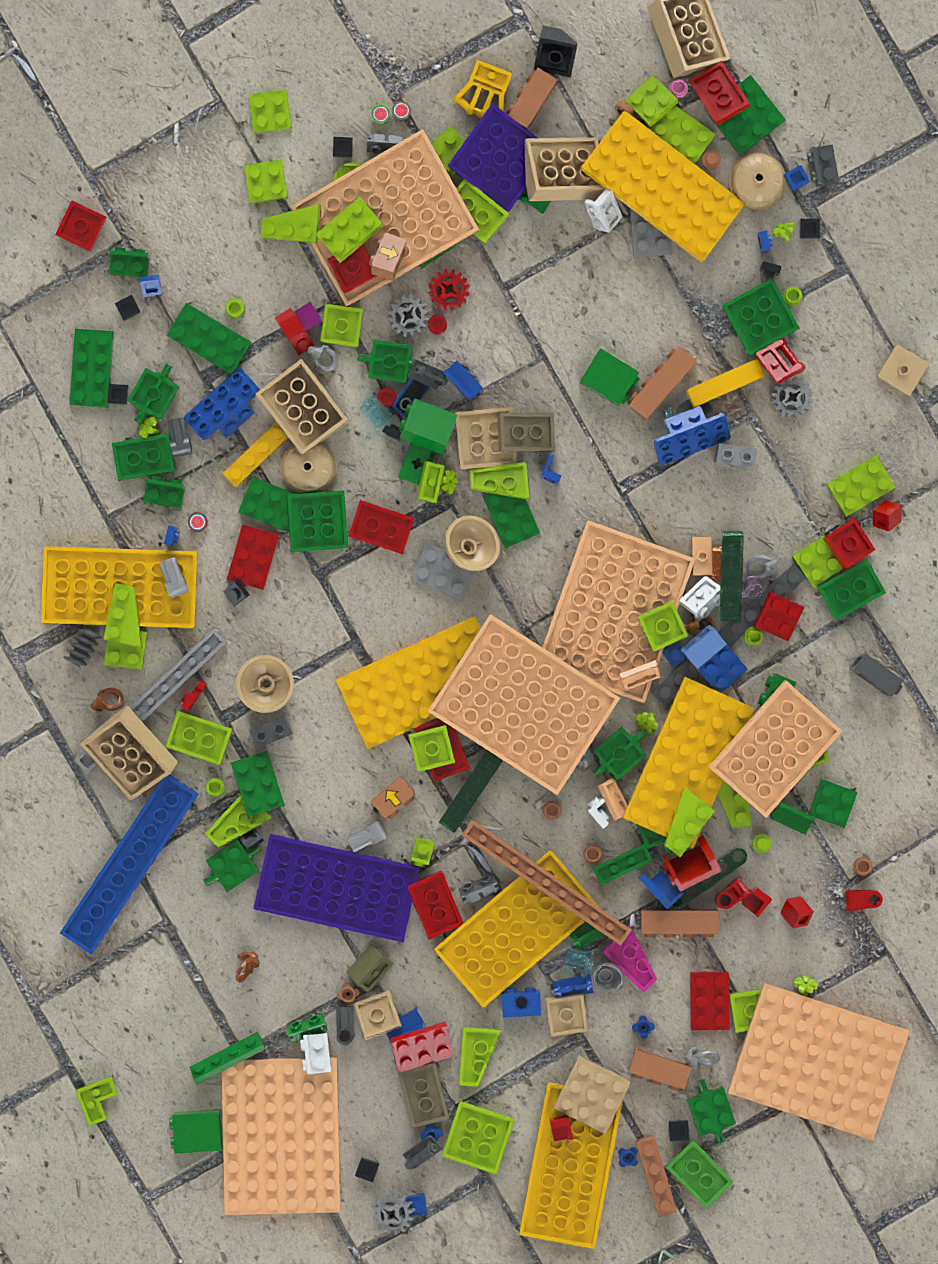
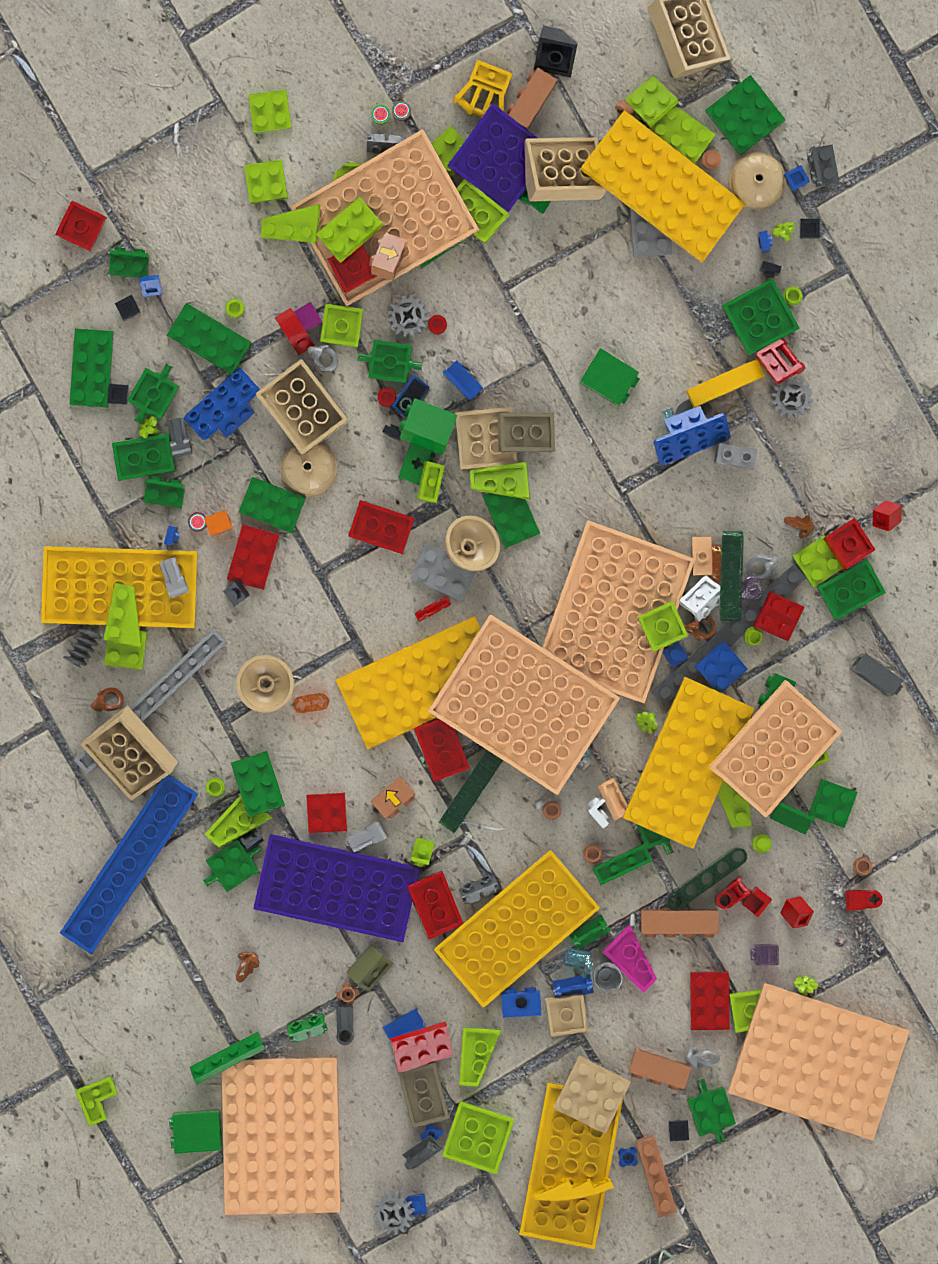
(190, 698): red plate -> none
(199, 737): lime plate -> none
(218, 523): none -> orange panel
(256, 455): yellow plate -> none
(271, 732): dark grey brick -> none
(310, 708): none -> clear orange beam
(316, 1053): white bracket -> none
(317, 521): green plate -> none
(326, 812): none -> red plate
(342, 147): black plate -> none
(367, 1169): black plate -> none
(375, 411): clear light blue bracket -> none
(377, 1015): tan plate -> none
(427, 374): dark grey hinge -> none
(431, 748): lime plate -> none
(432, 609): none -> red axle
(438, 282): red gear -> none
(448, 481): lime plant -> none
(546, 882): nougat plate -> none
(550, 475): blue panel -> none
(561, 1128): red panel -> none
(565, 1190): none -> yellow slope
(604, 211): white bracket -> none
(619, 753): green plate -> none
(638, 1027): blue plate -> none
(640, 675): light nougat plate -> none
(662, 383): nougat brick -> none
(662, 888): blue panel -> none
(678, 88): bright pink plate -> none
(687, 823): lime wing -> none
(692, 866): red panel -> none
(699, 1173): bright green plate -> none
(703, 646): medium blue hinge -> none
(719, 93): red plate -> none
(765, 954): none -> clear purple brick
(801, 523): none -> dark orange piece
(860, 486): lime plate -> none
(902, 370): tan plate -> none

